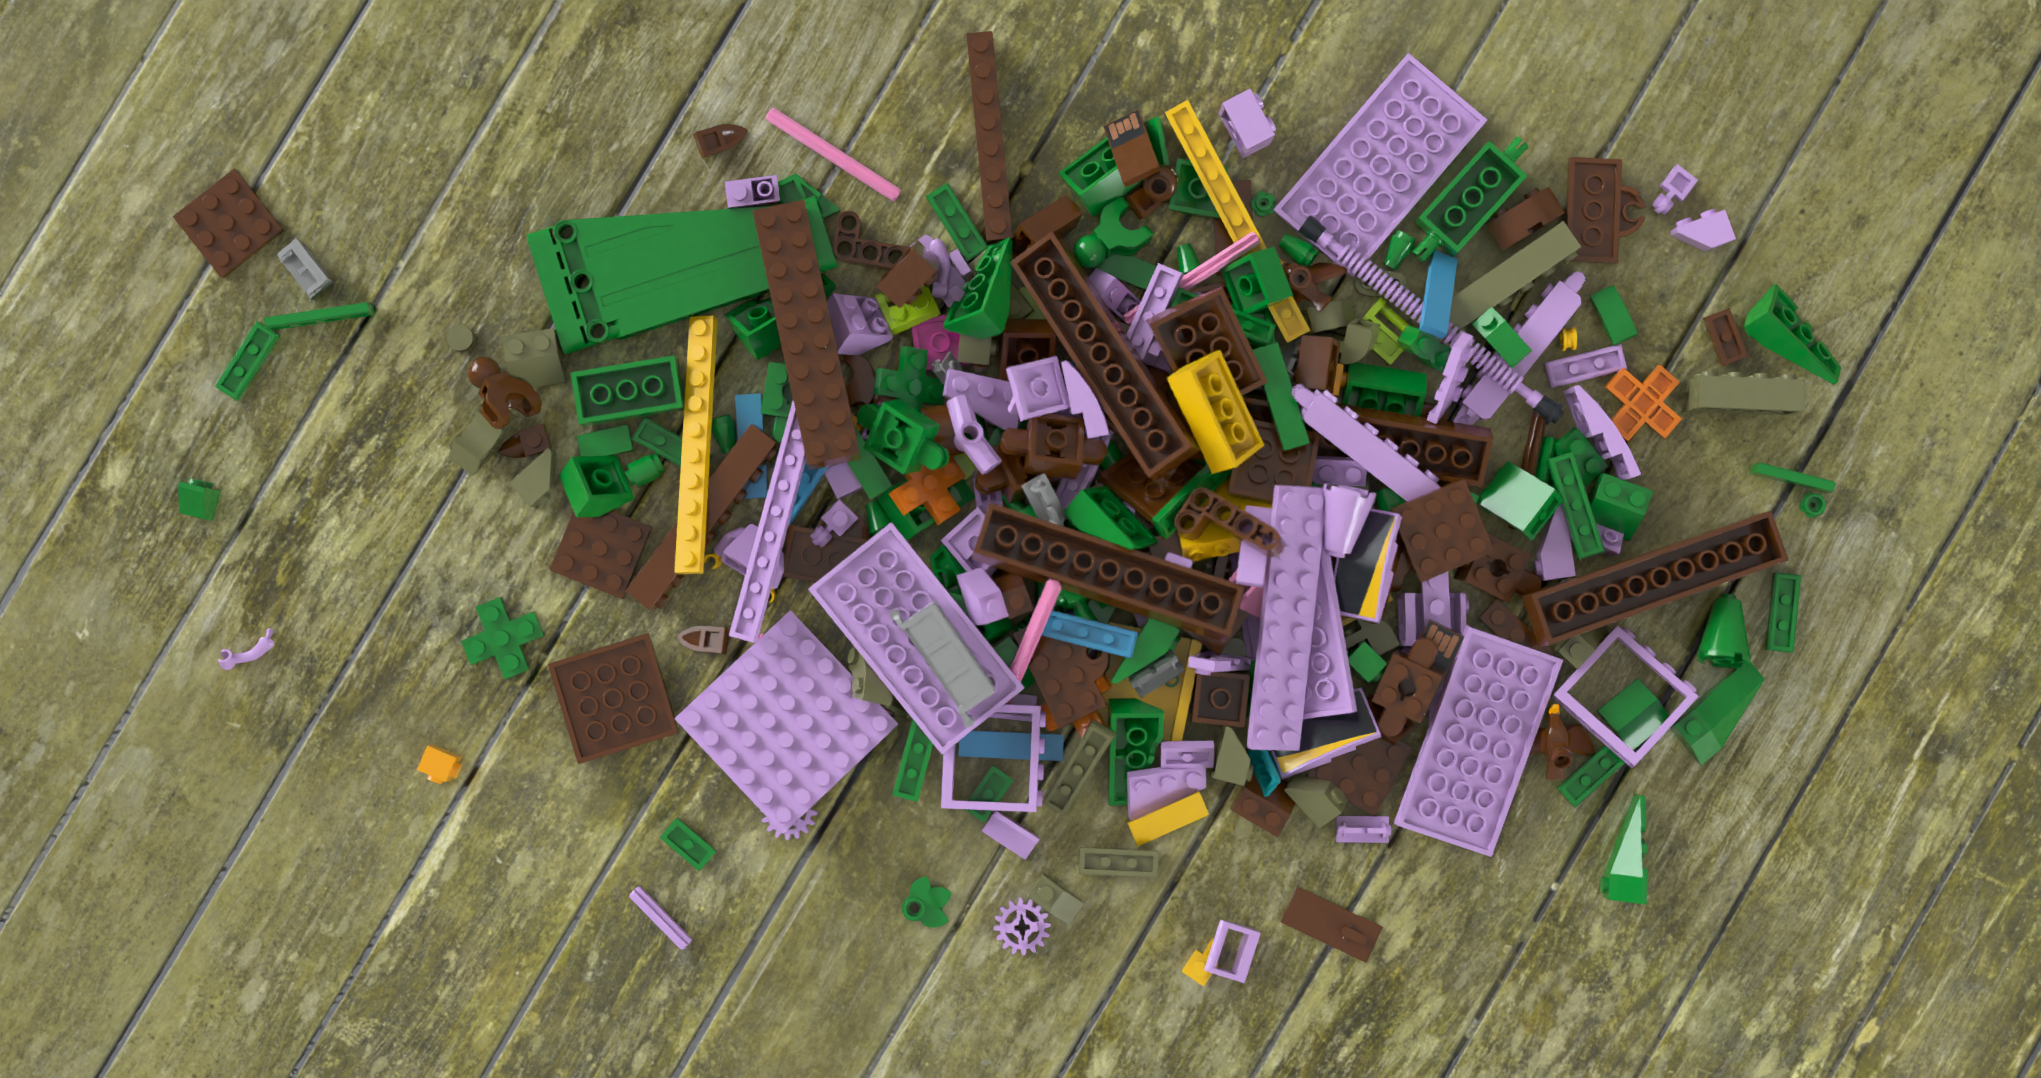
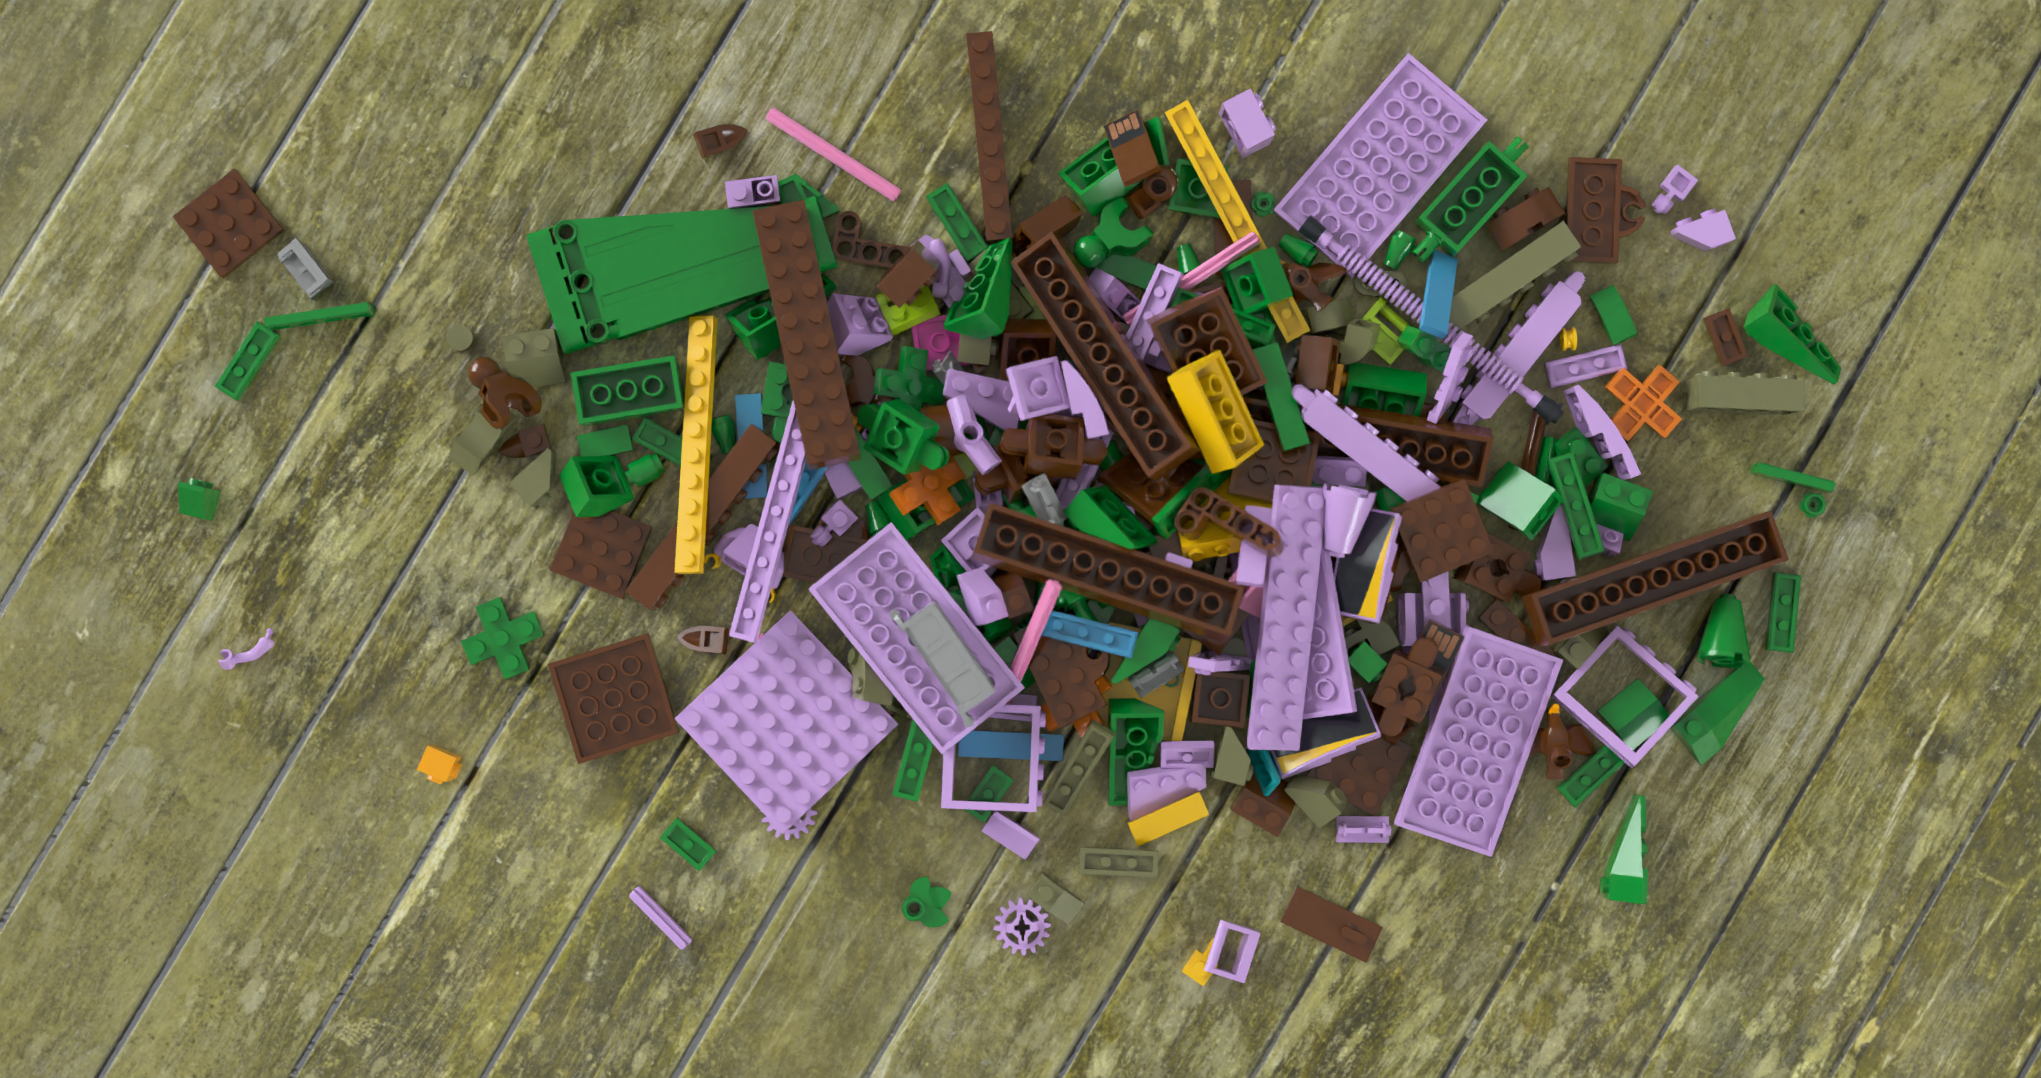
(1501, 337): green slope -> none

